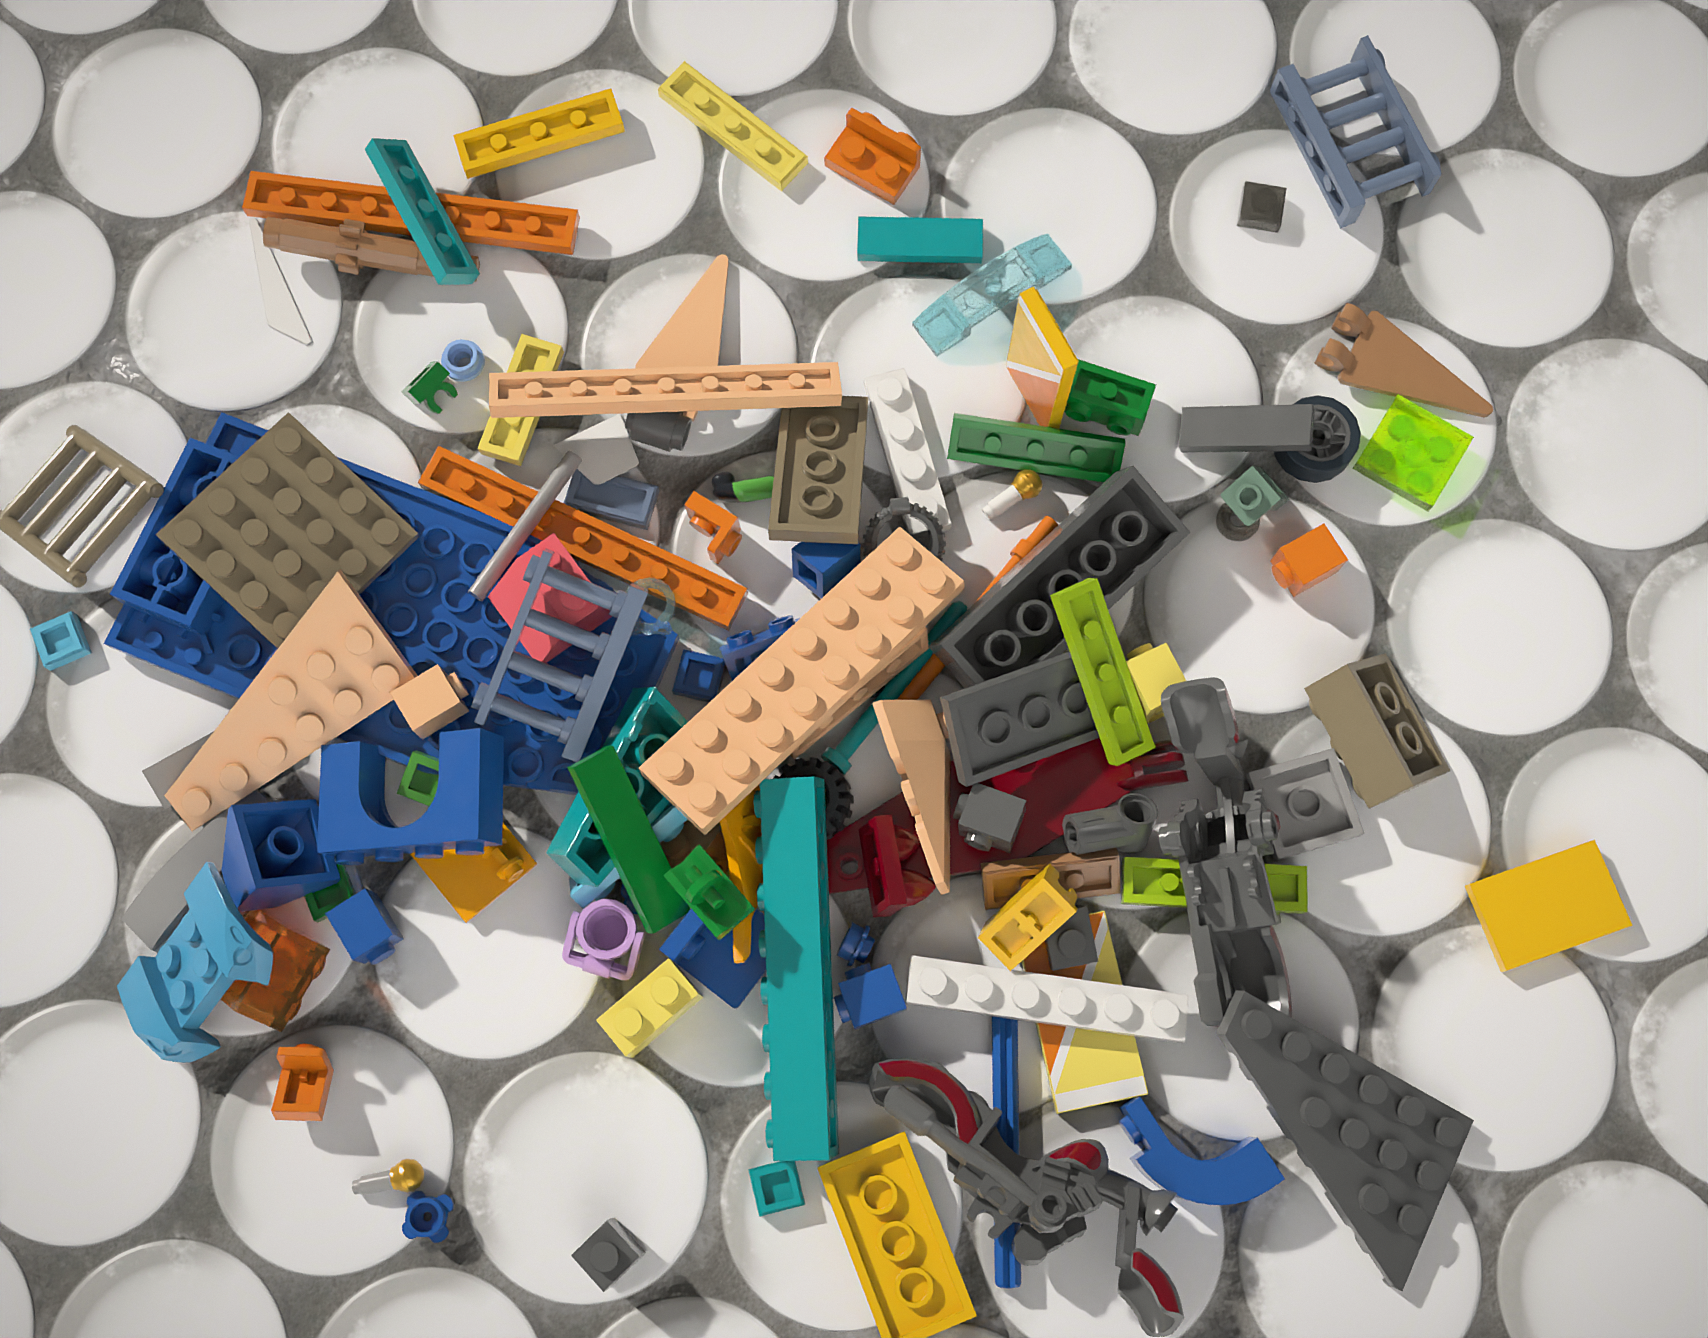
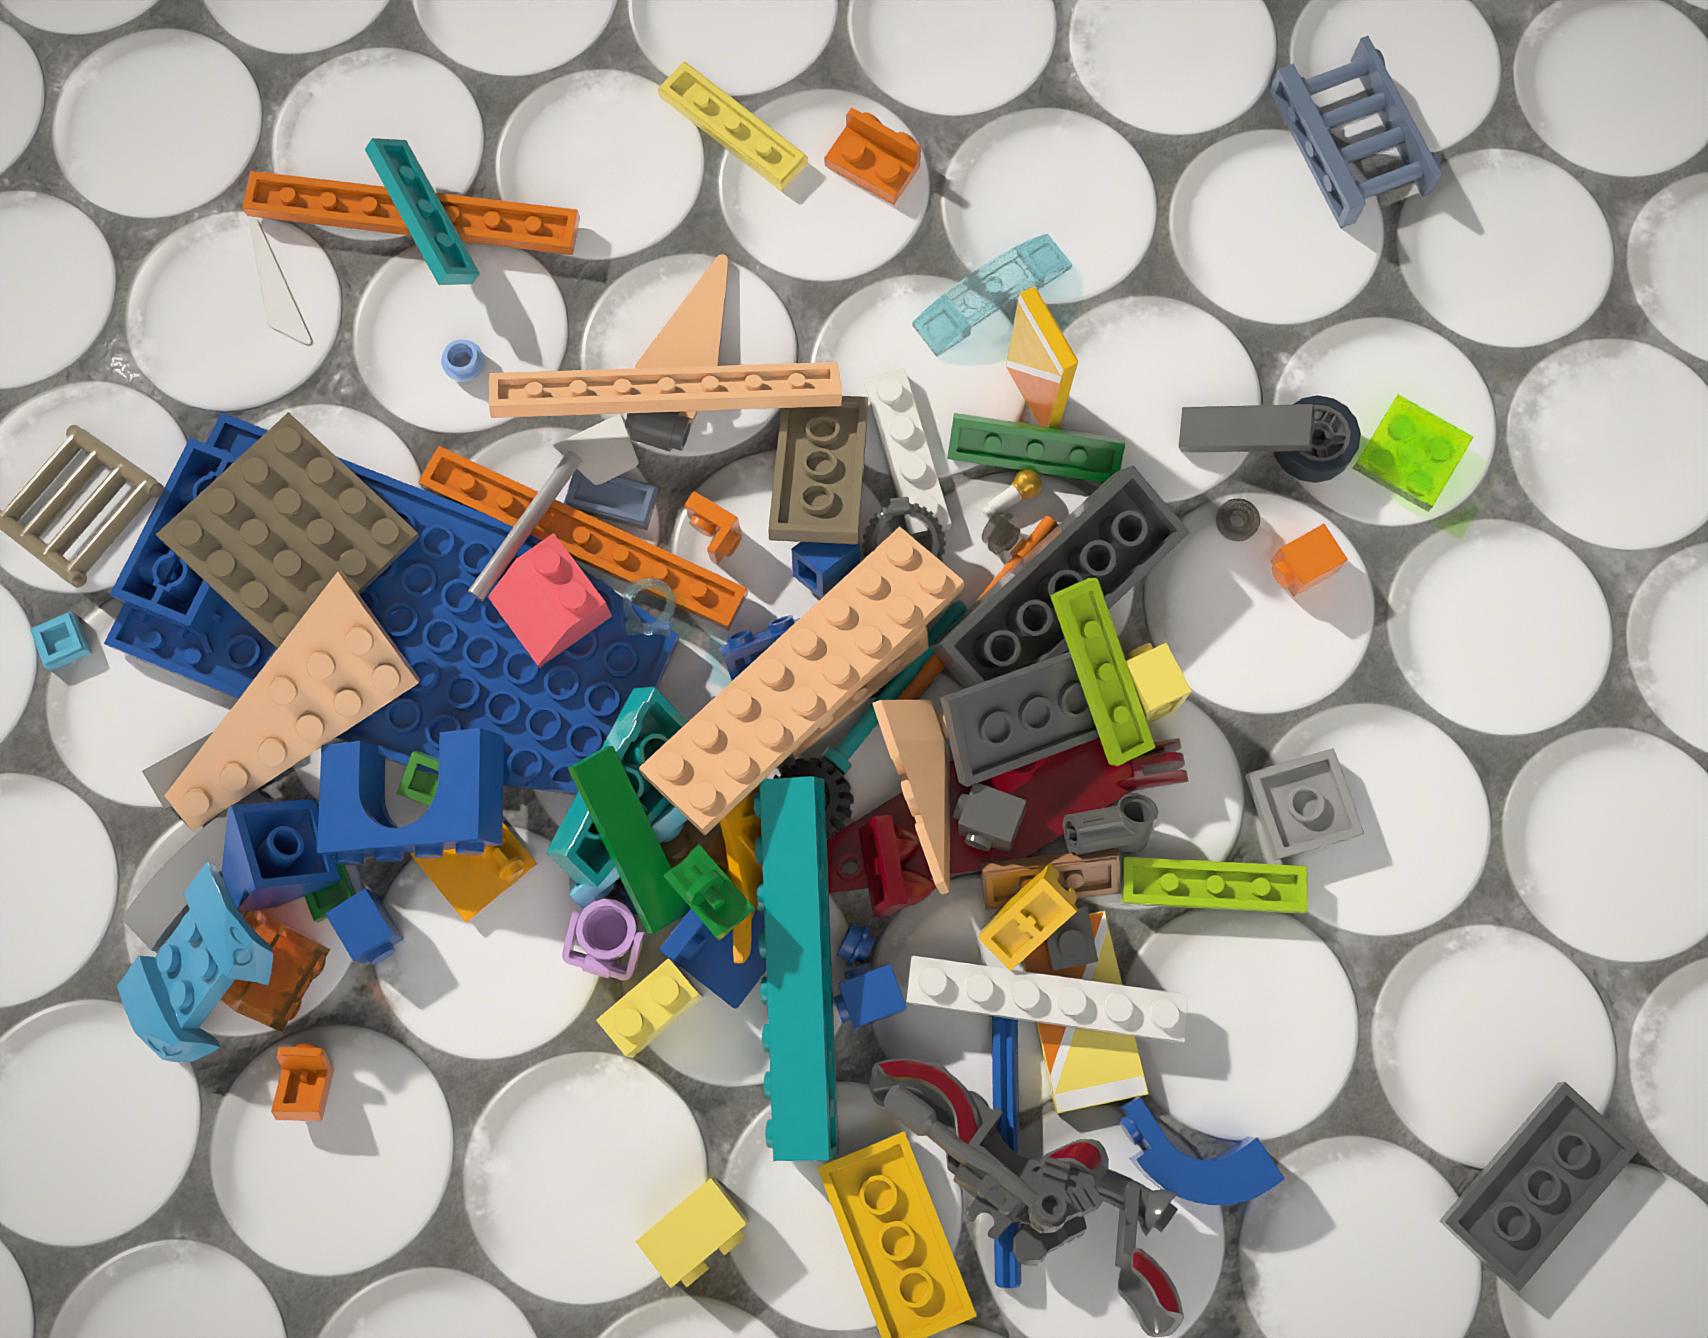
(348, 246): medium nougat piece -> none
(404, 1176): piece -> none
(417, 1226): blue plate -> none
(427, 384): green tile -> none
(431, 700): light nougat brick -> none
(510, 436): light yellow plate -> none
(539, 133): yellow plate -> none
(588, 689): sand blue fence -> none
(608, 1254): dark grey brick -> none
(692, 1233): none -> light yellow brick
(699, 676): blue tile -> none
(741, 491): arm -> none
(776, 1187): teal tile -> none
(920, 239): teal tile -> none
(1001, 532): none -> clear smoke plate
(1109, 399): green bracket -> none
(1222, 858): dark grey piece -> none
(1253, 495): sand green bracket -> none
(1261, 206): clear smoke plate -> none
(1361, 1130): dark grey wing -> none
(1376, 729): dark tan slope -> none
(1394, 364): medium nougat flag -> none
(1539, 1186): none -> dark grey plate
(1548, 905): yellow tile -> none

